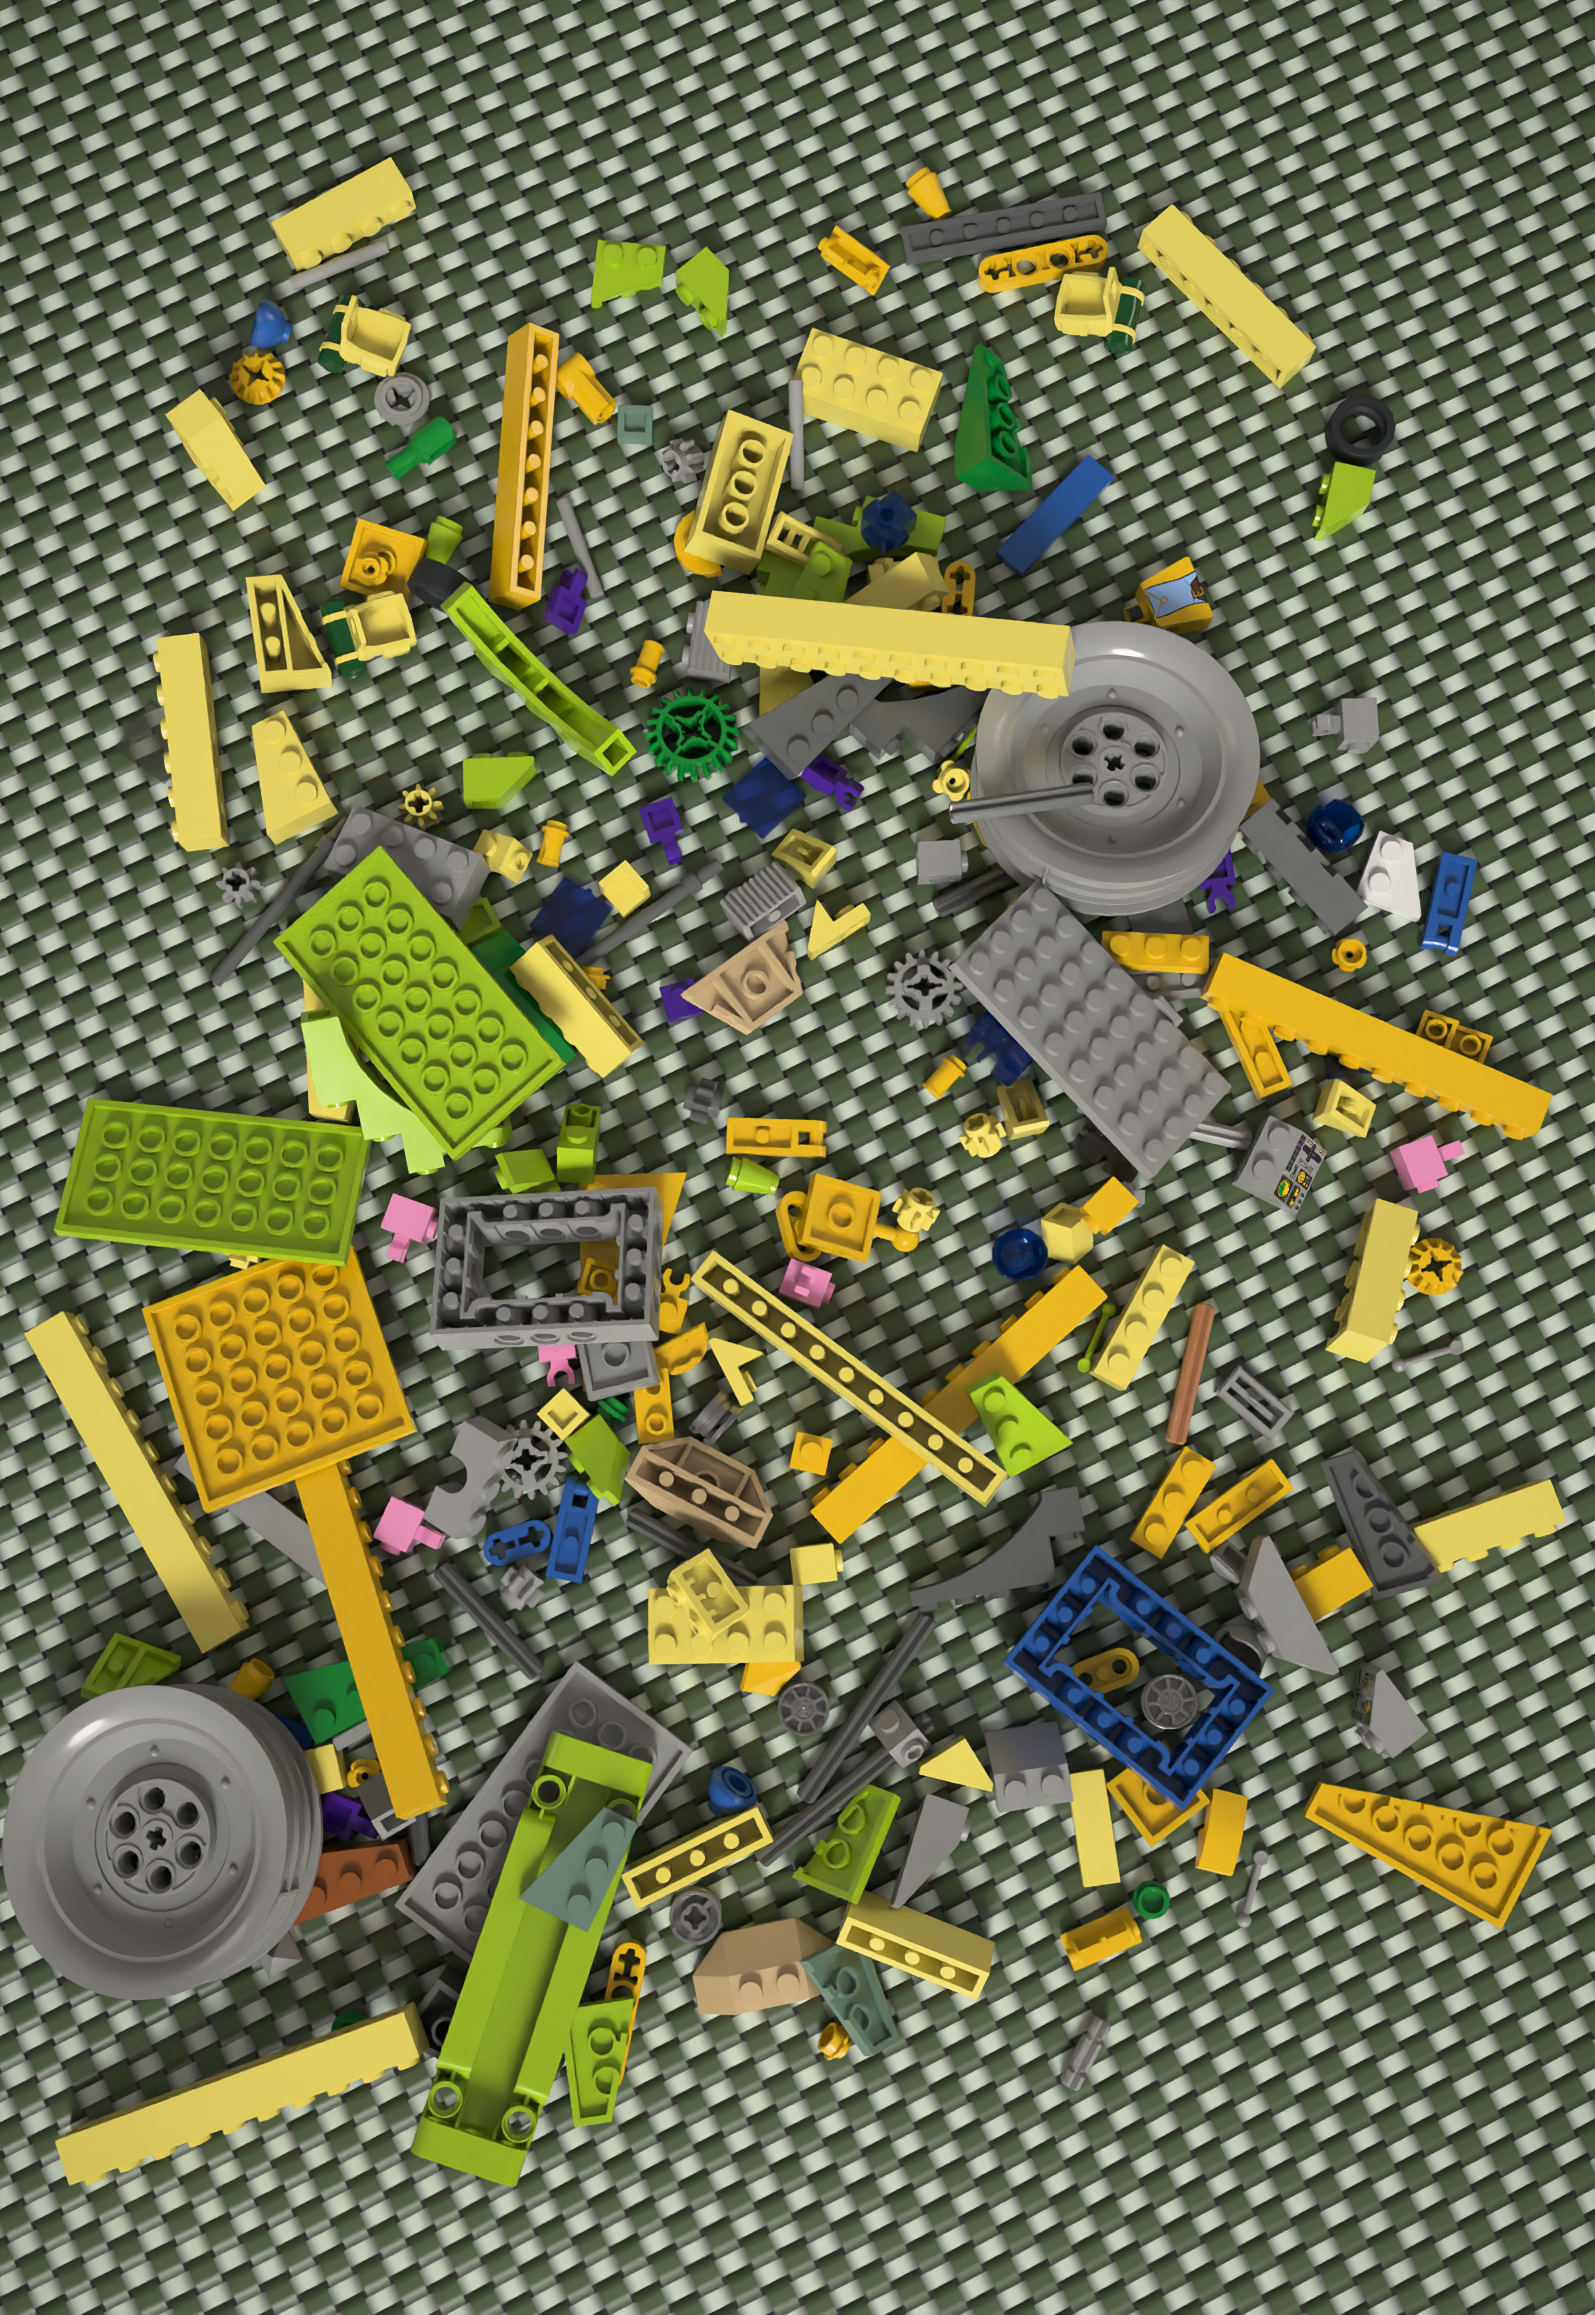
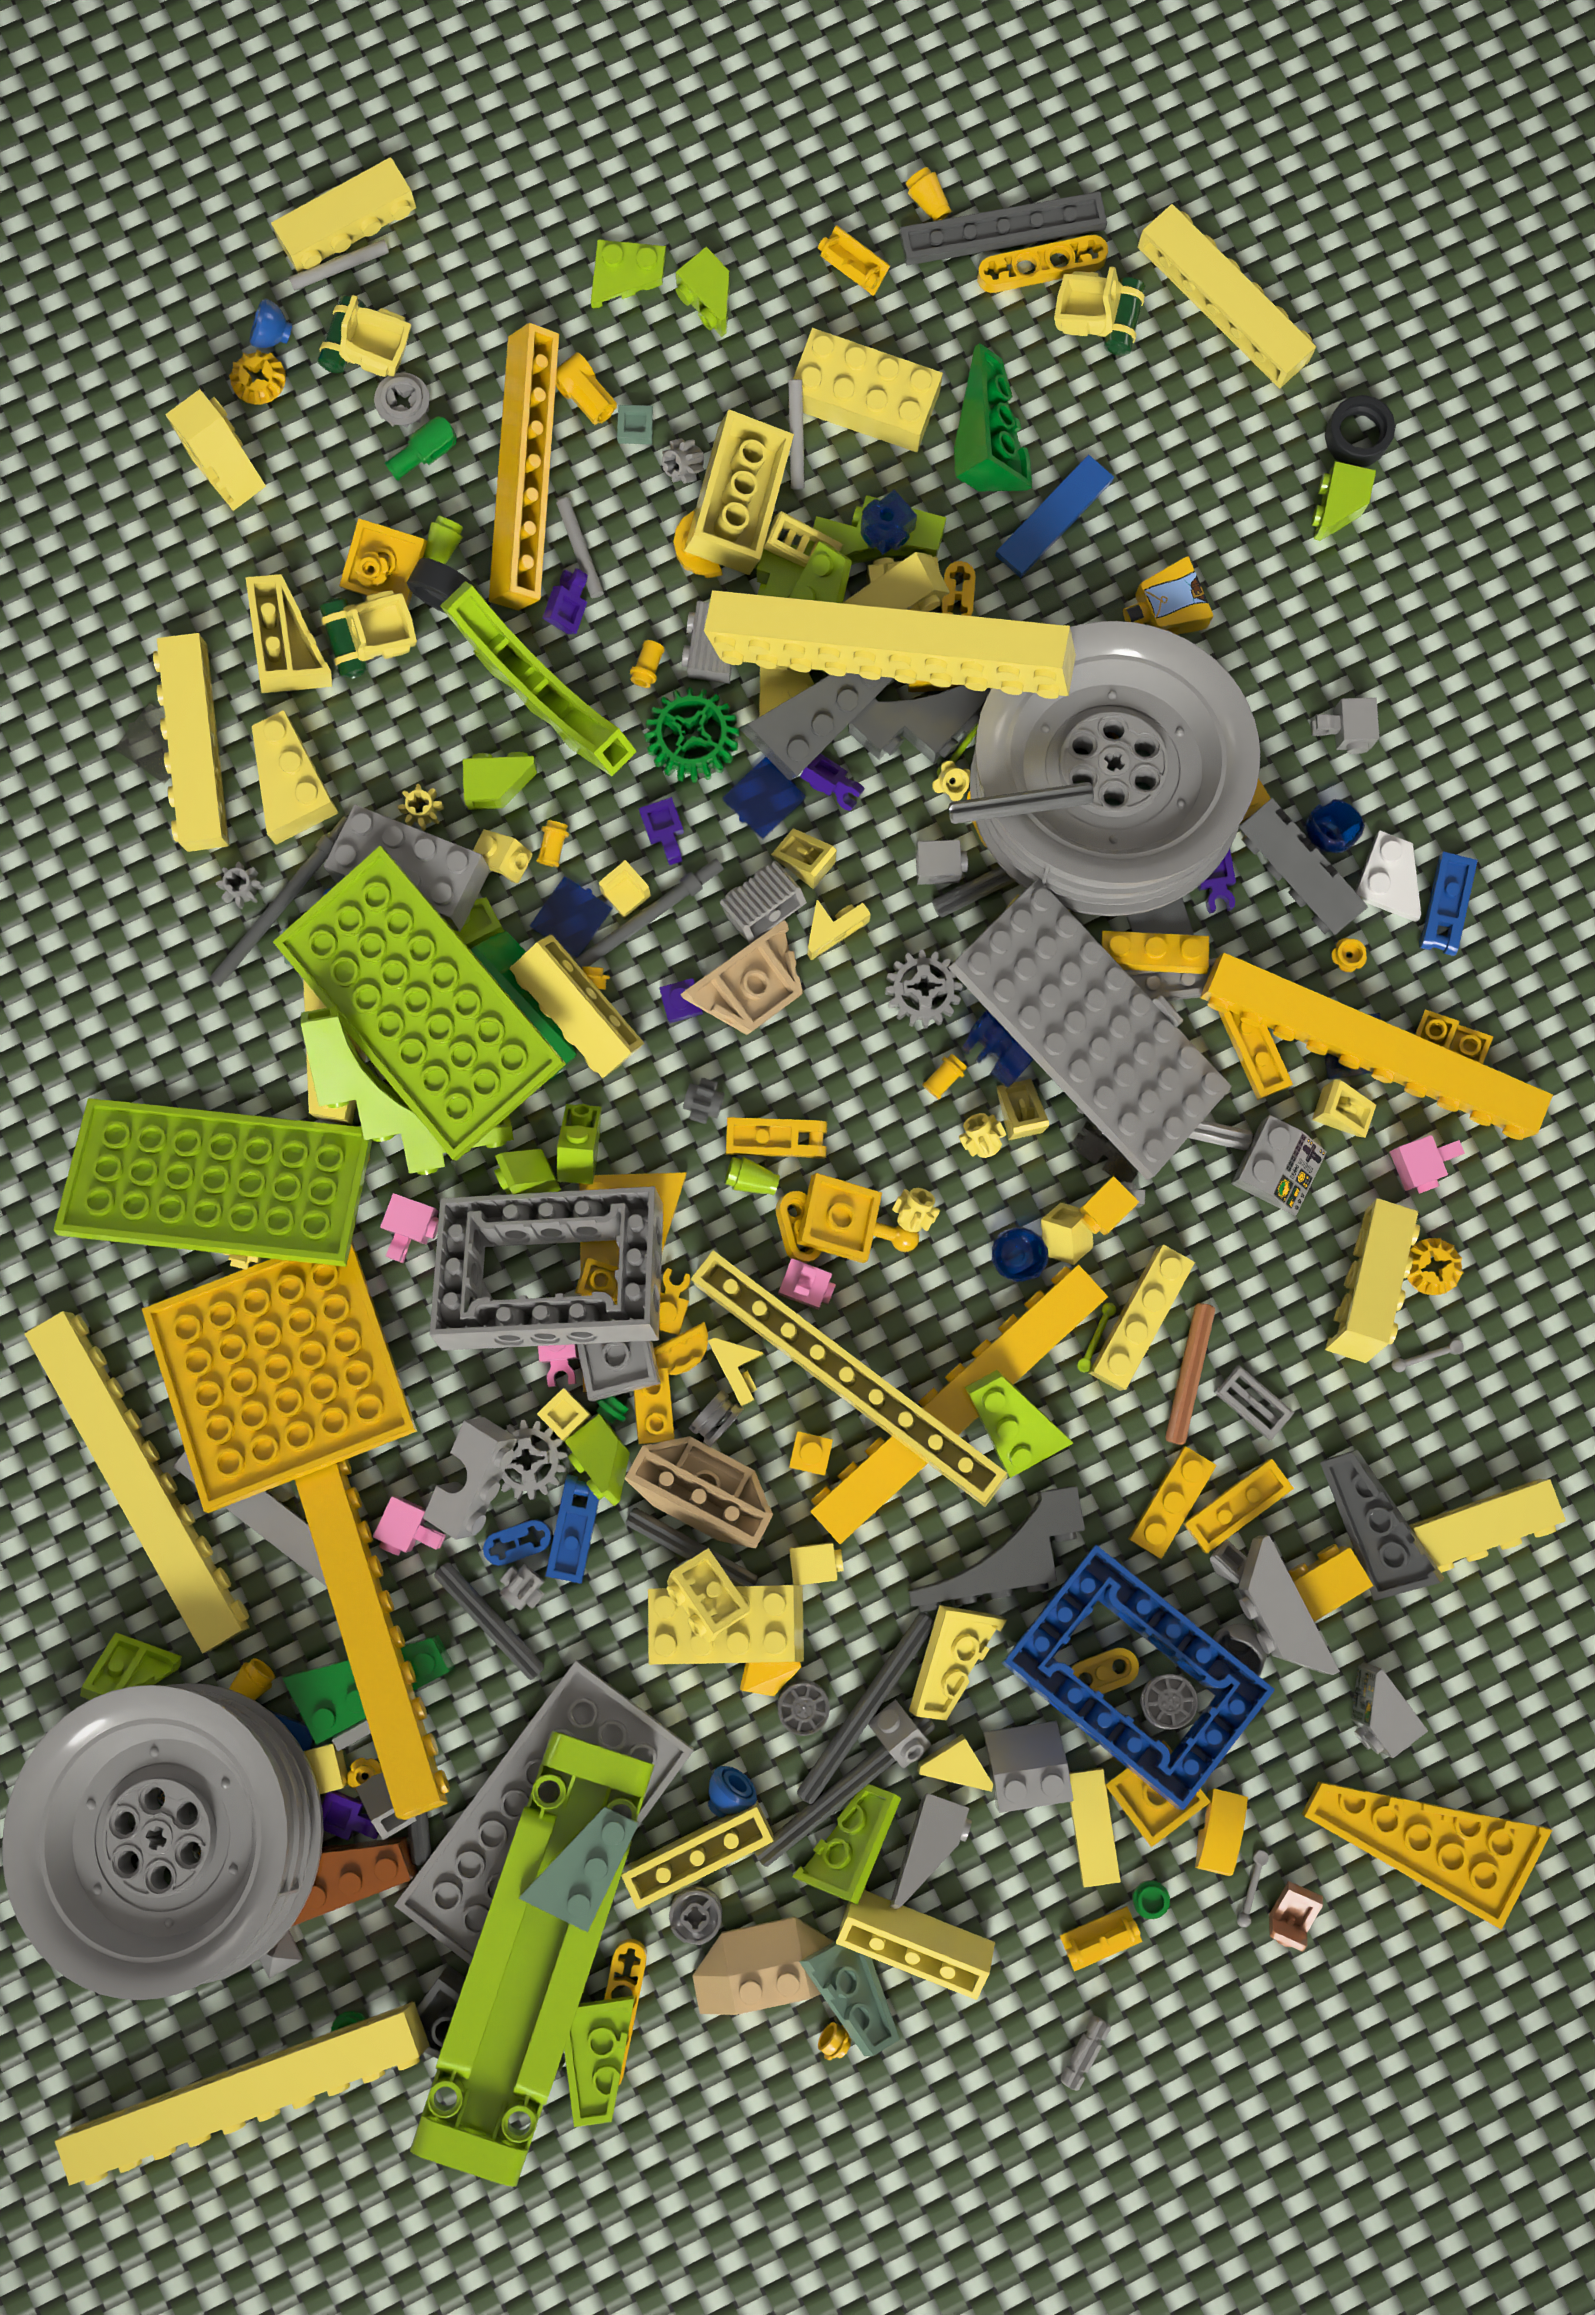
(952, 1651): none -> light yellow wing
(1294, 1915): none -> nougat bracket

